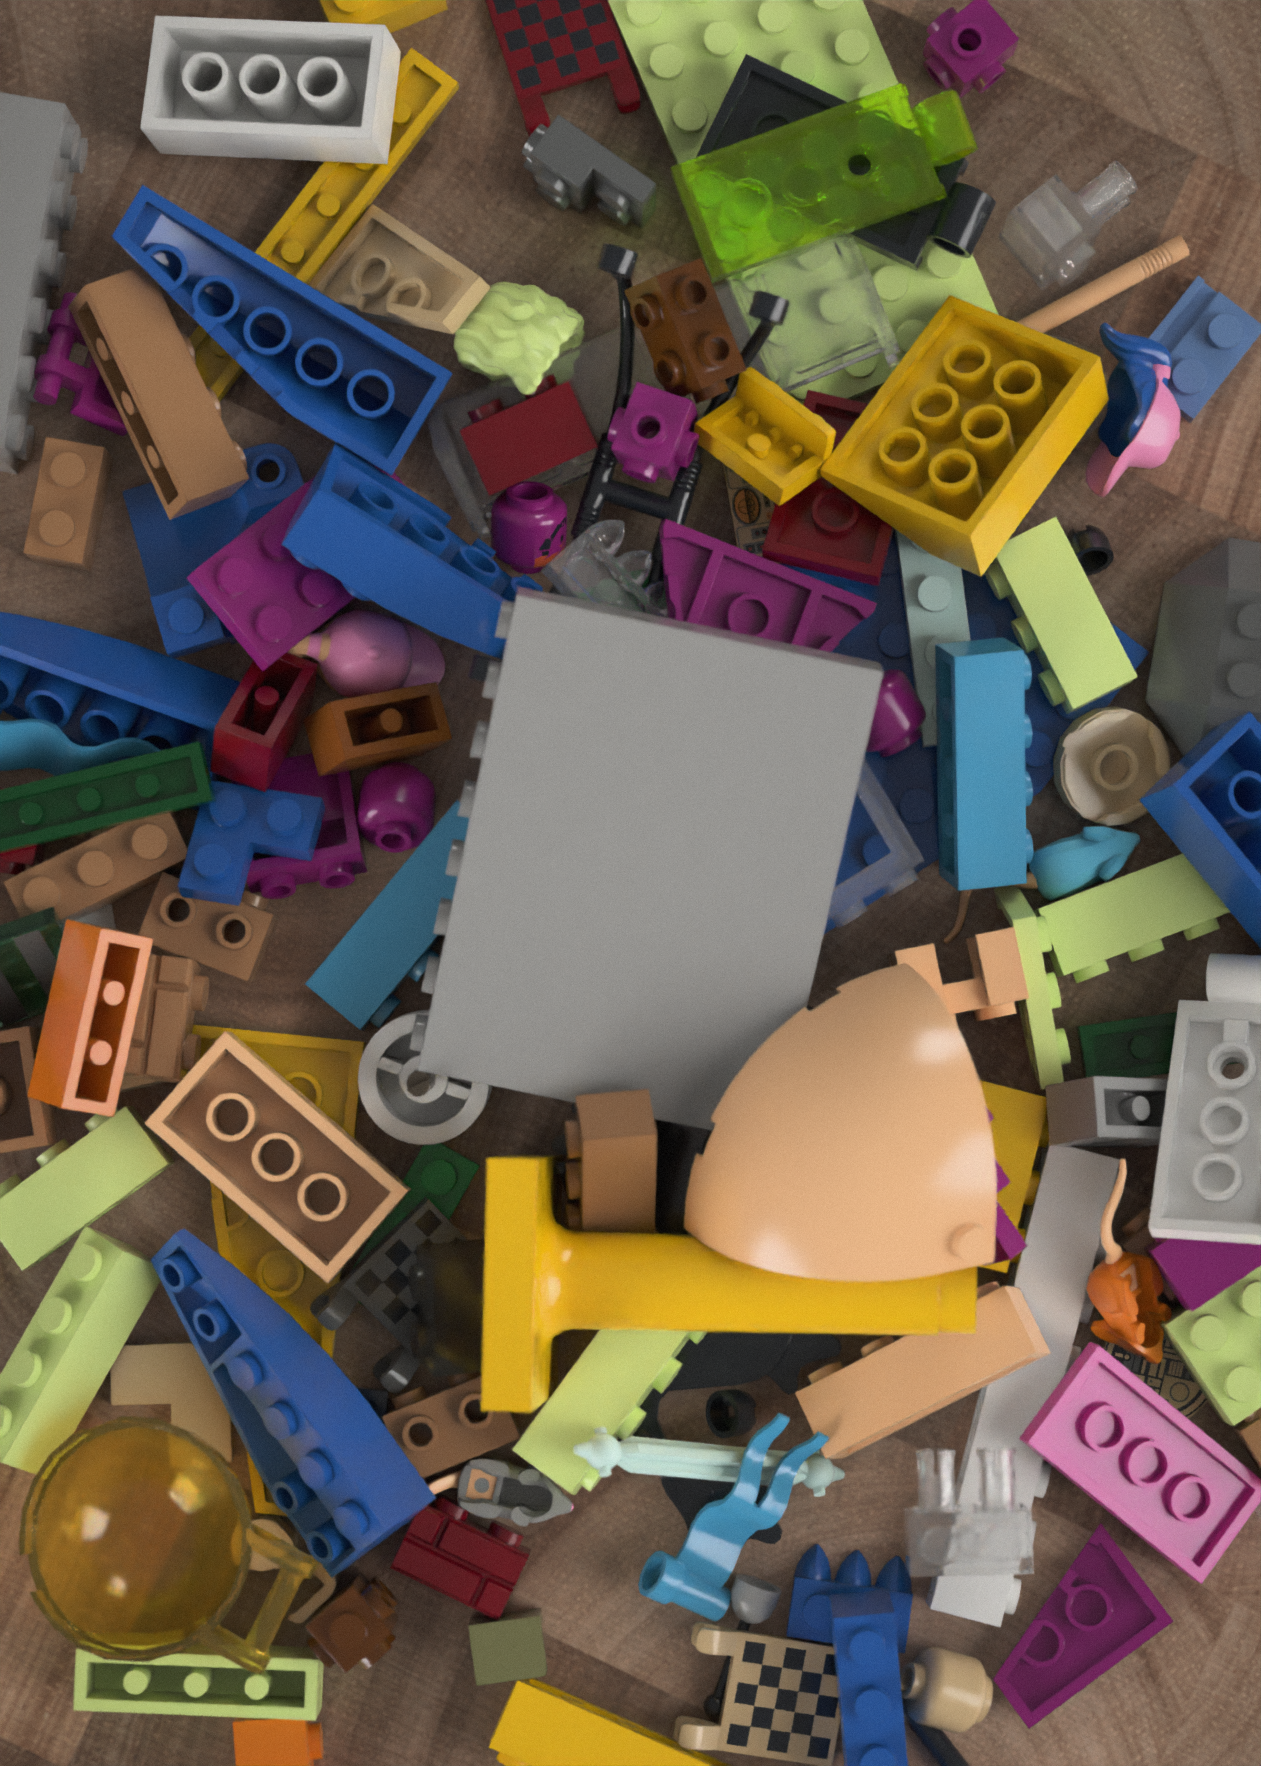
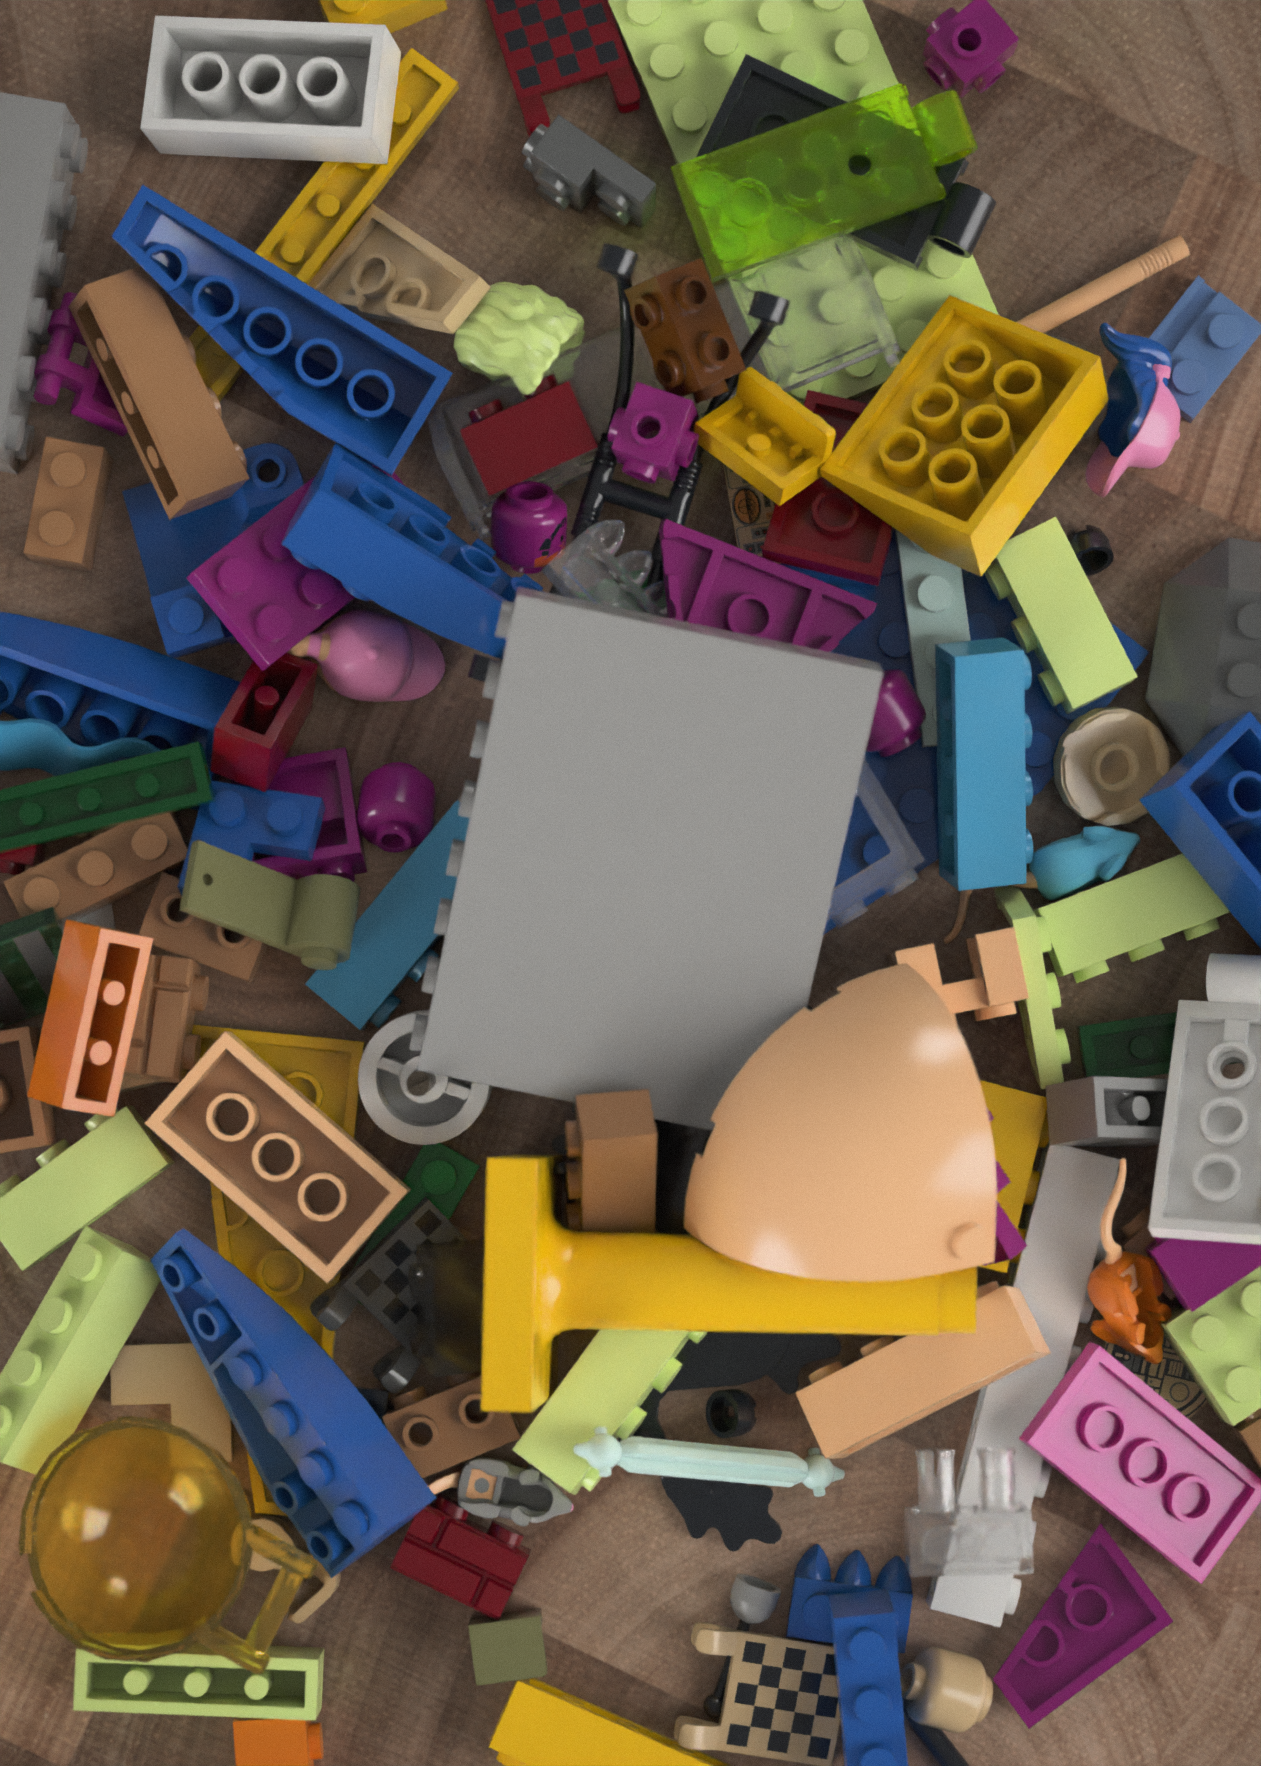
(300, 916): none -> olive door
(354, 1624): reddish brown brick -> none
(377, 729): dark orange brick -> none
(723, 1526): dark azure flag -> none
(1056, 227): clear brick -> none

